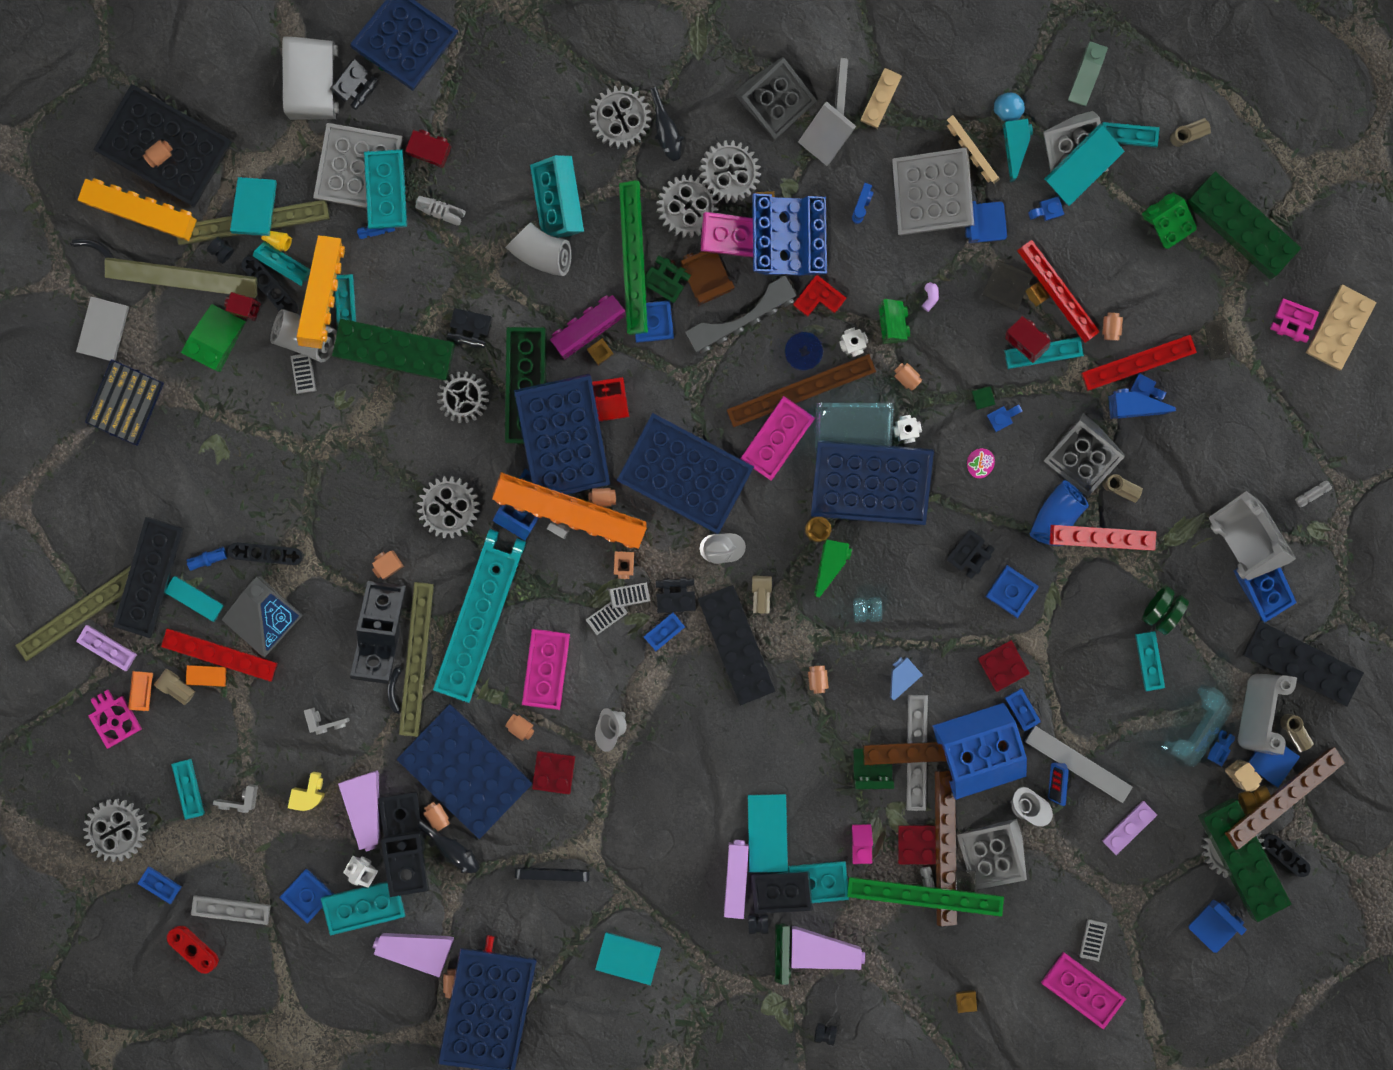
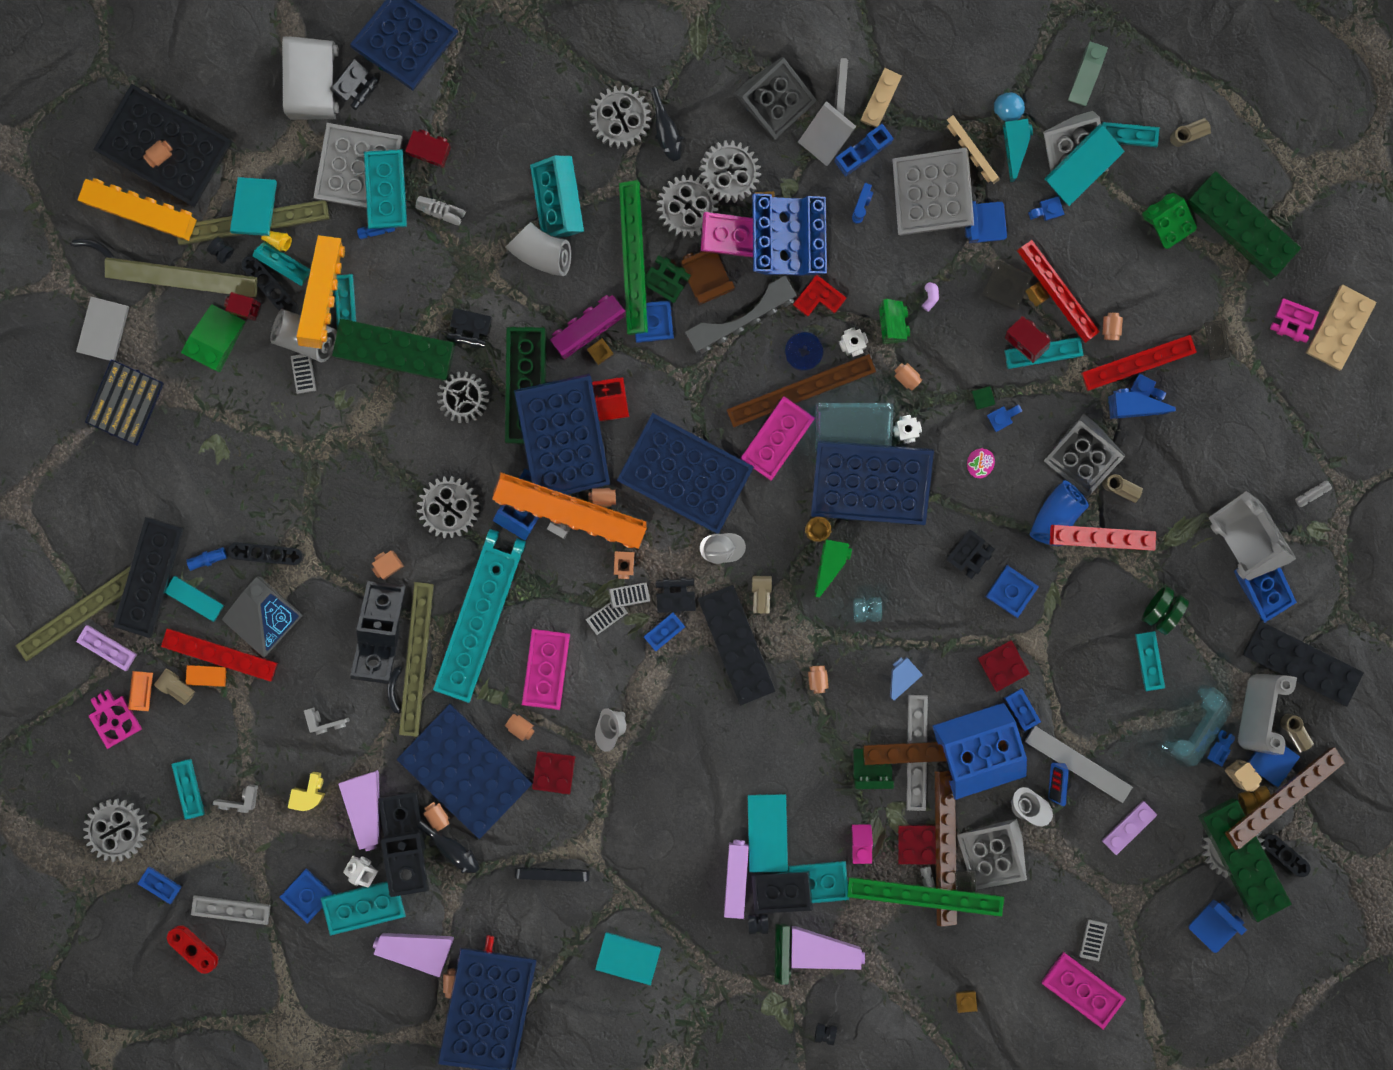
(863, 151): none -> blue arch

